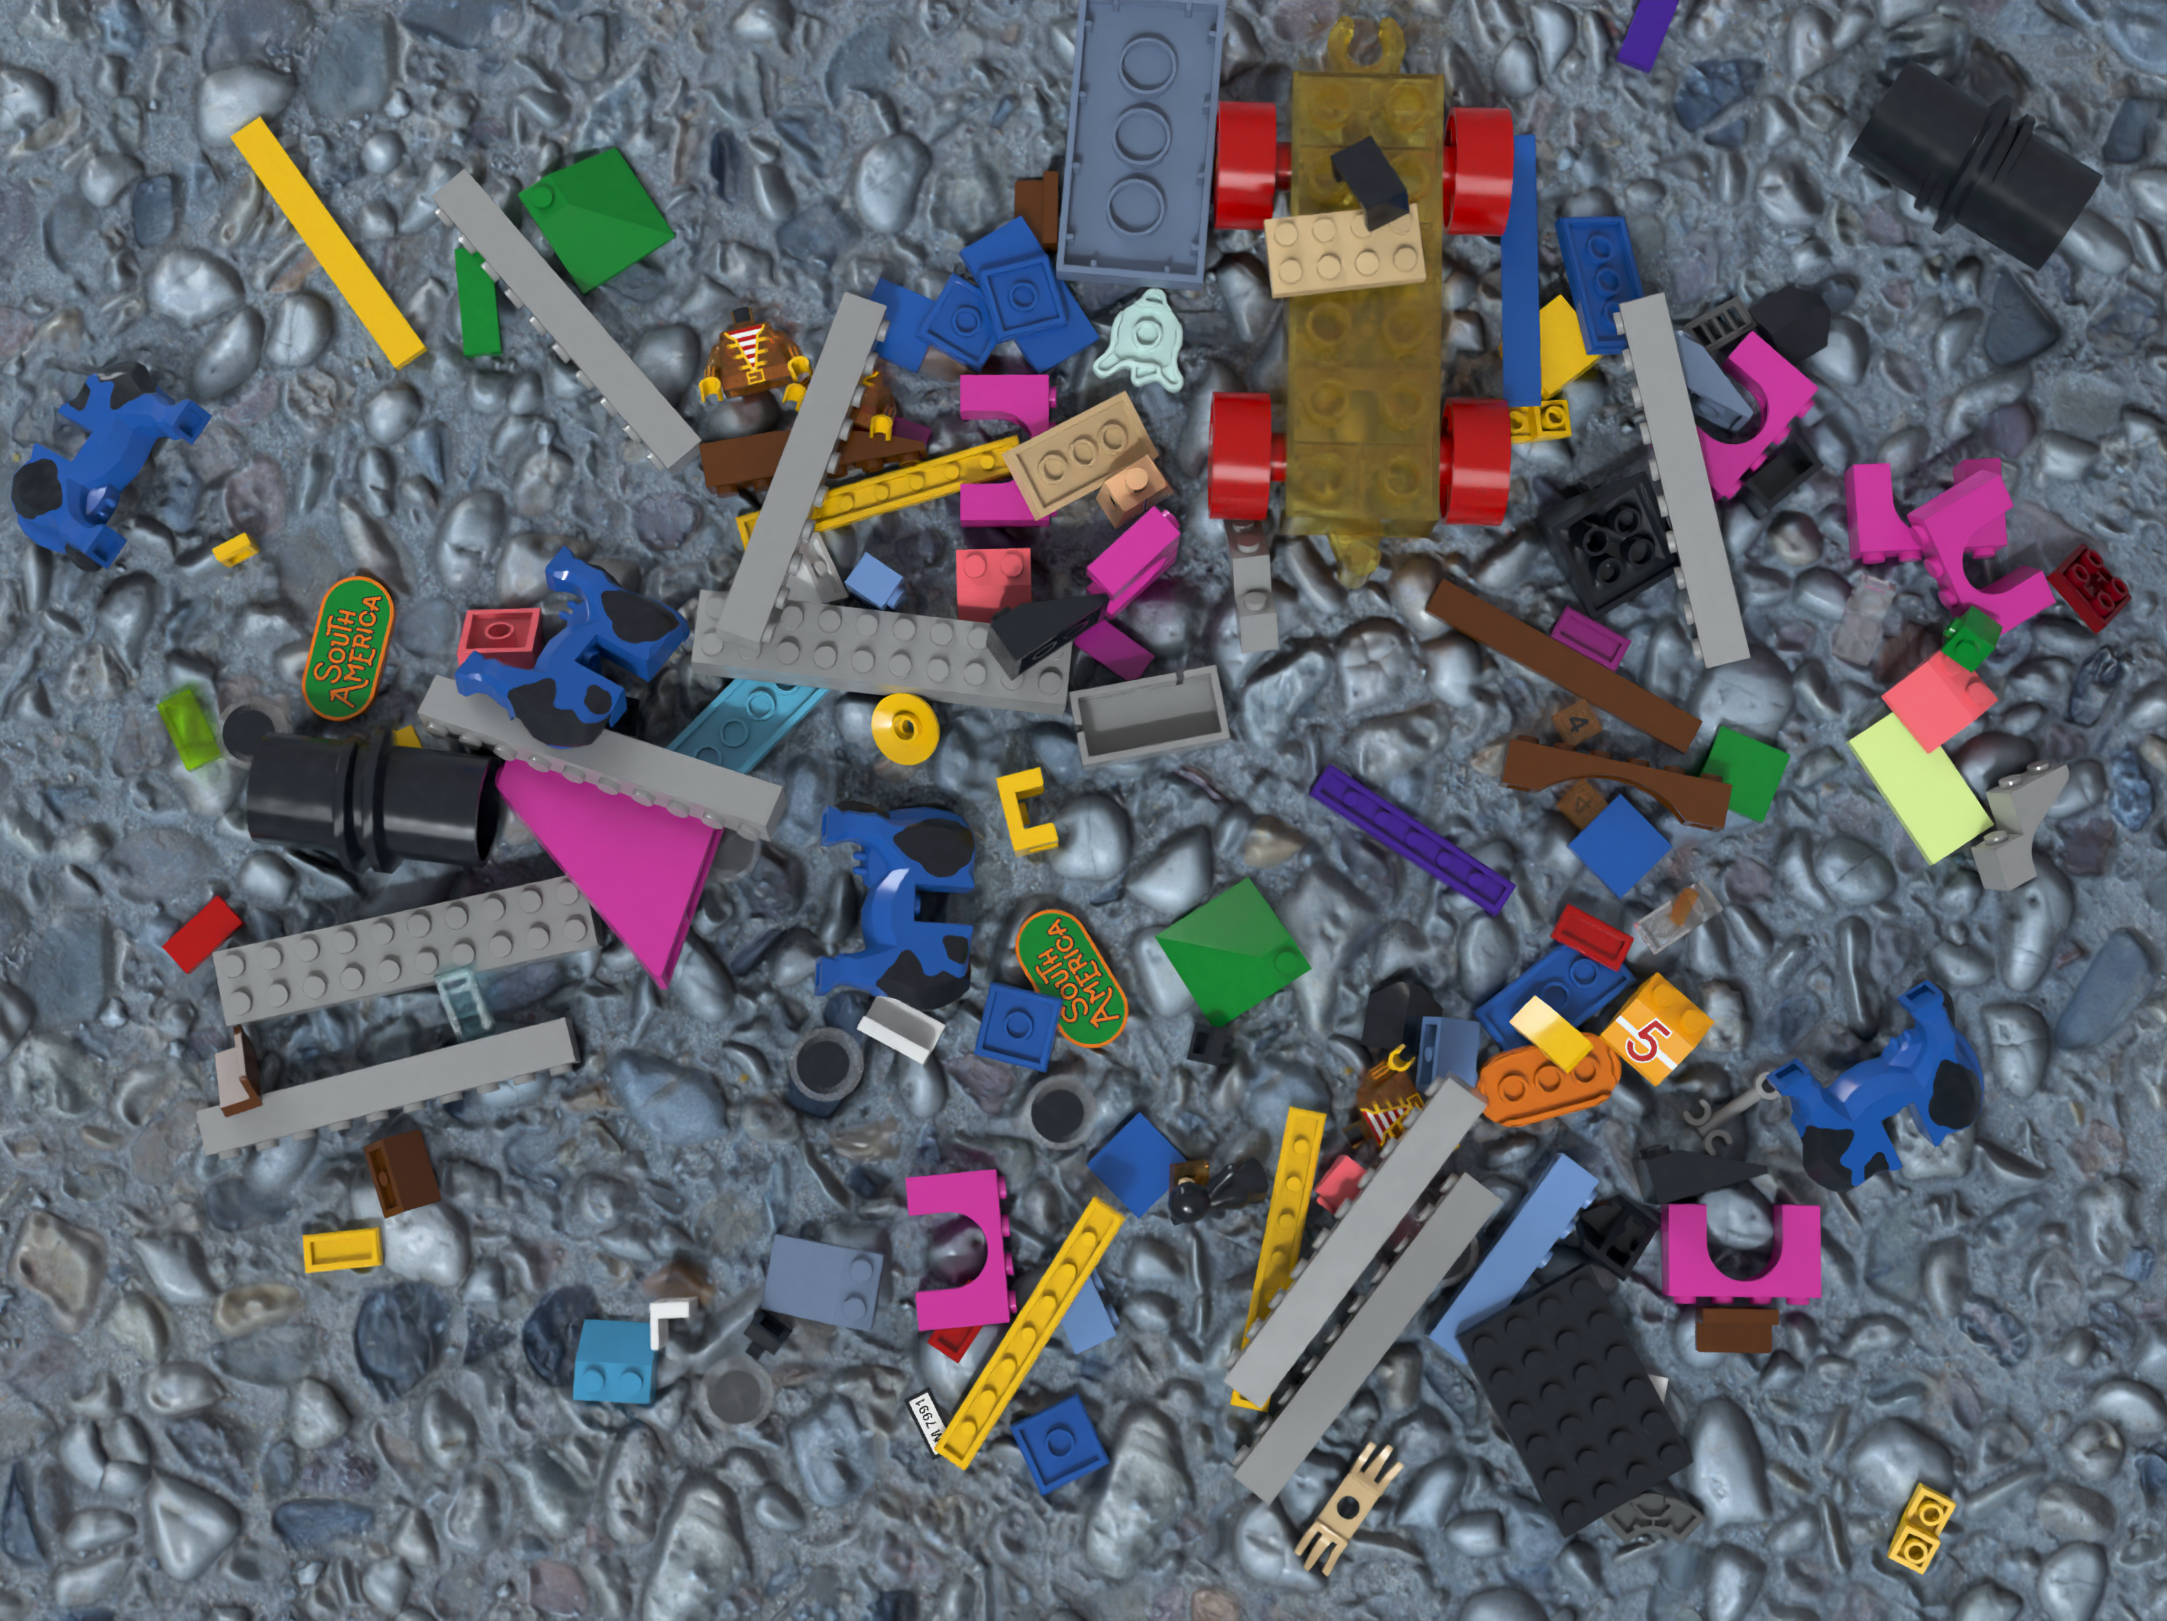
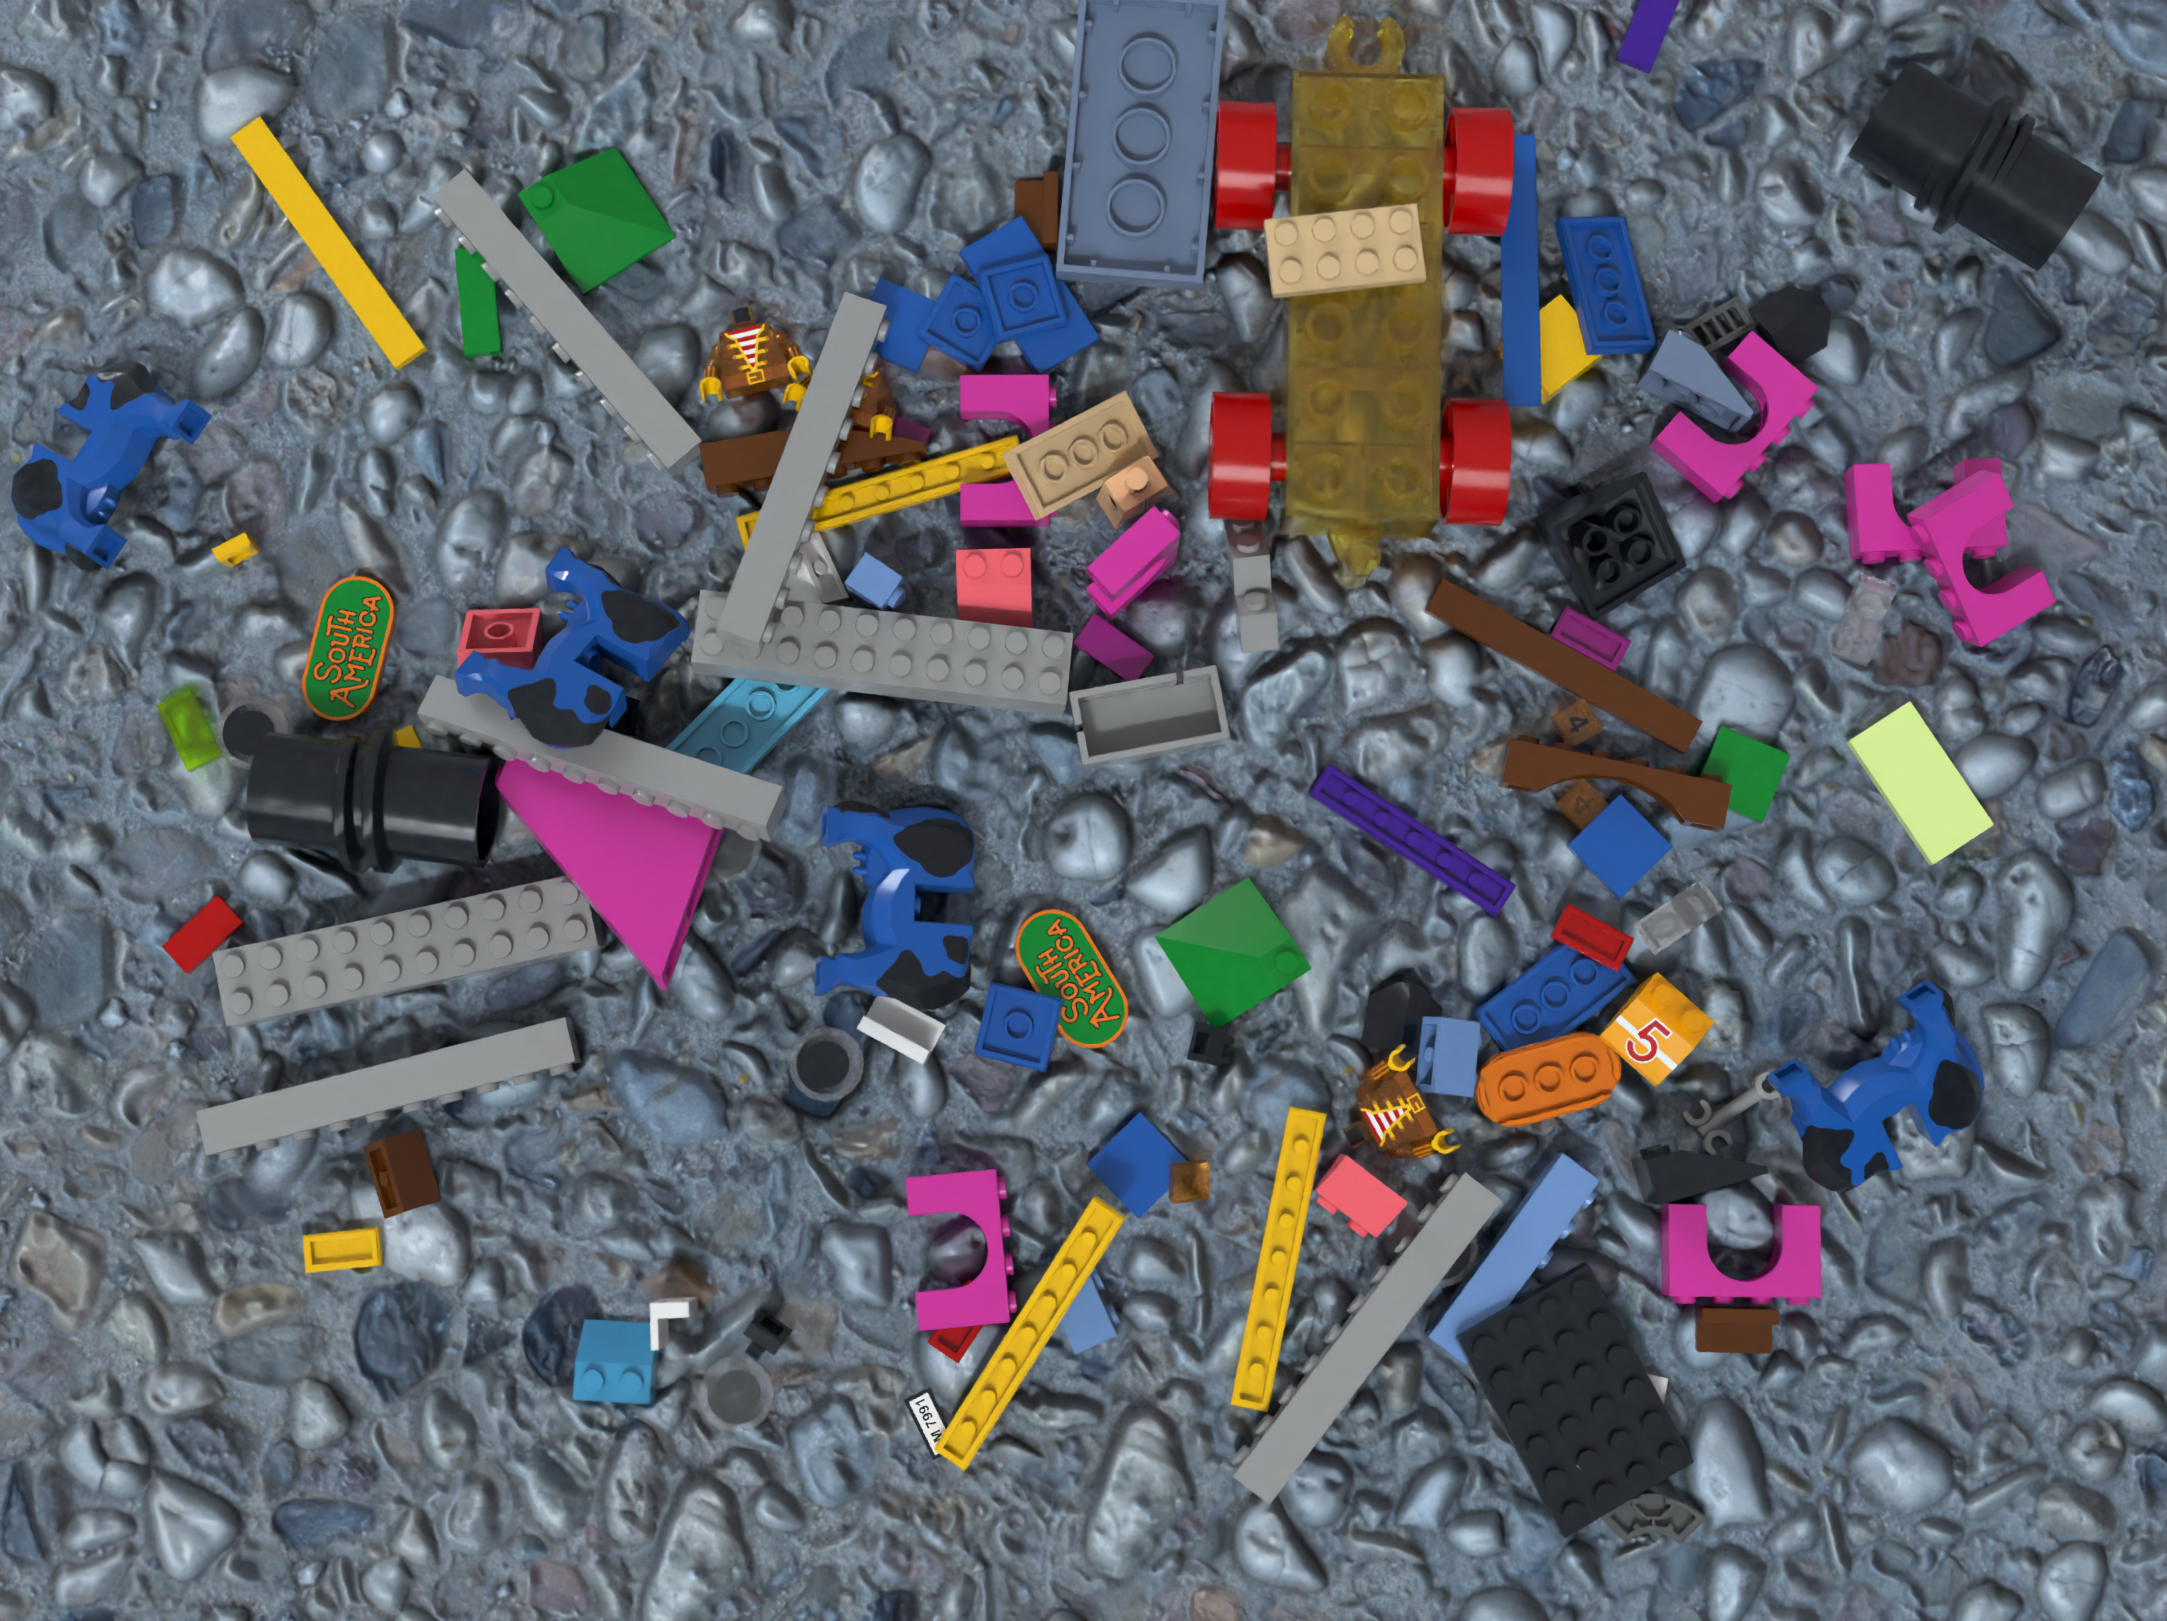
(238, 1076): panel -> none
(472, 1029): clear light blue slope -> none
(824, 1282): sand blue slope -> none
(894, 736): yellow dish -> none
(1018, 787): yellow panel -> none
(1040, 628): black slope -> none
(1059, 1443): blue tile -> none
(1060, 1112): tile -> none
(1146, 342): light aqua tile -> none
(1228, 1190): black piece -> none
(1340, 1529): tan piece -> none
(1355, 1238): light grey brick -> none
(1371, 182): black panel -> none
(1540, 422): yellow slope -> none
(1551, 1034): yellow slope -> none
(1615, 1234): black slope -> none
(1682, 907): clear orange tile -> none
(1683, 480): light grey brick -> none
(1779, 478): black panel -> none
(1920, 1528): yellow slope -> none
(1938, 700): coral slope -> none
(1971, 638): green brick -> none
(2018, 809): light grey arch -> none
(2089, 587): dark red tile -> none

